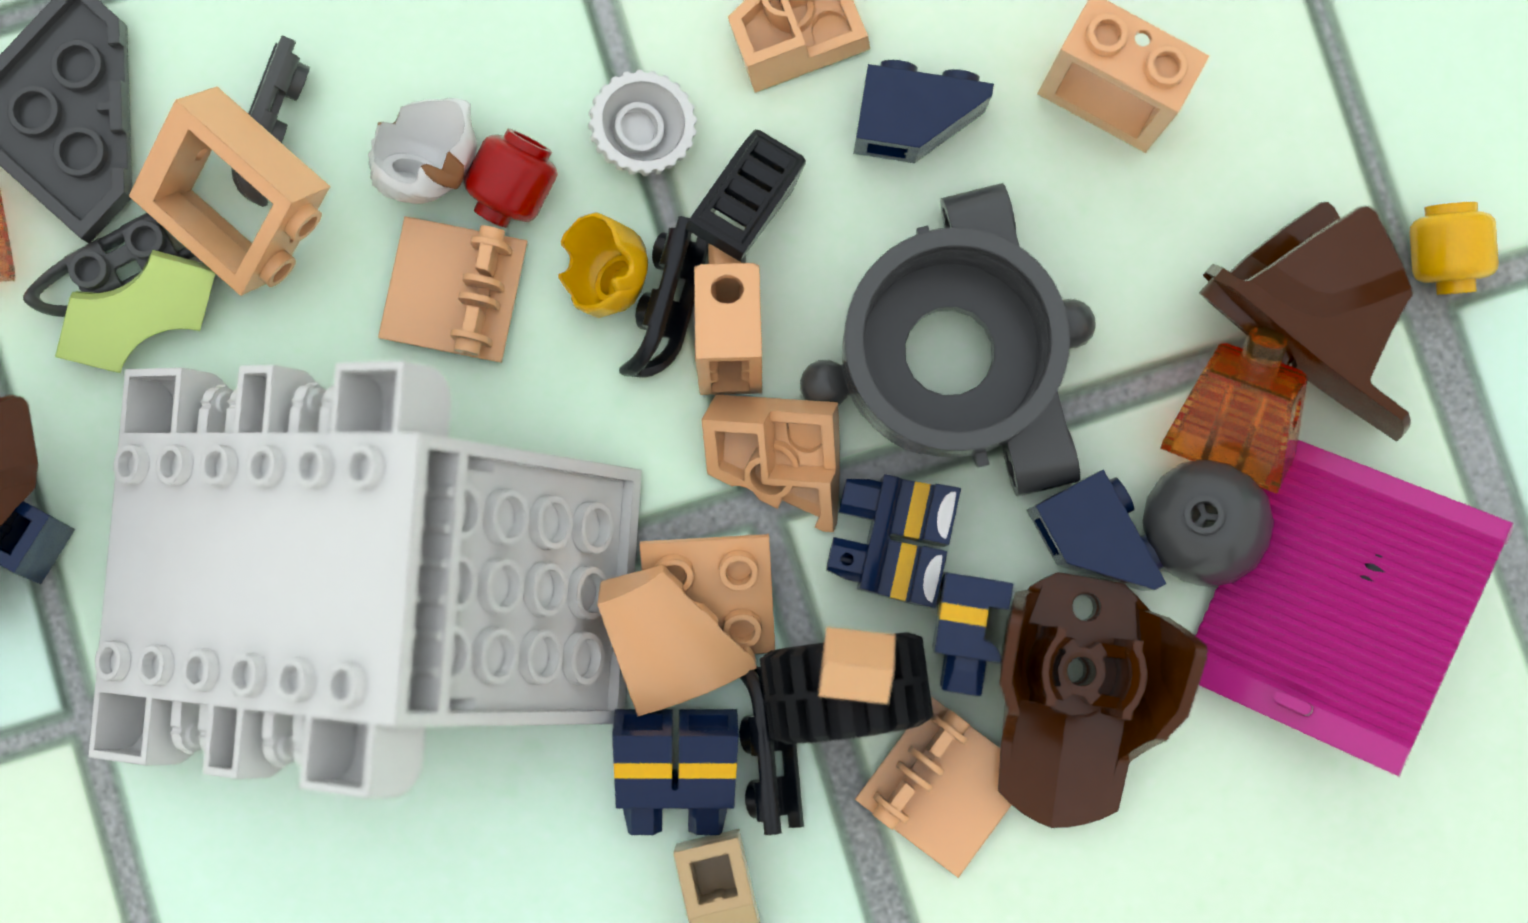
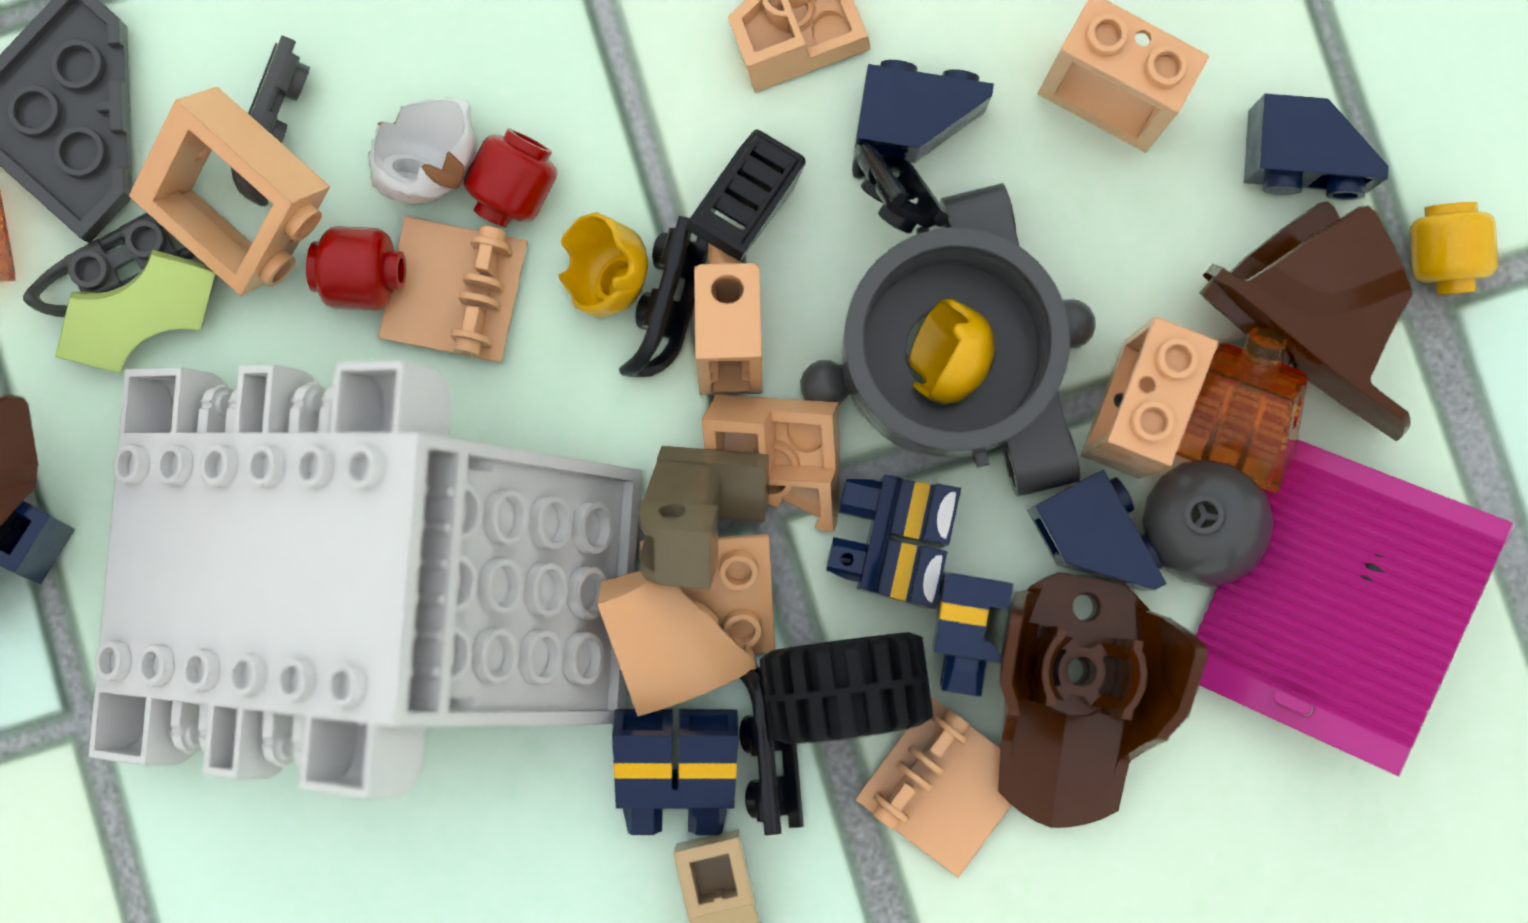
(355, 268): none -> red head
(642, 122): white hat -> none
(683, 510): none -> dark tan piece
(857, 665): light nougat slope -> none
(897, 191): none -> black piece
(952, 352): none -> yellow hair
(1160, 382): none -> light nougat window
(1308, 145): none -> dark blue slope

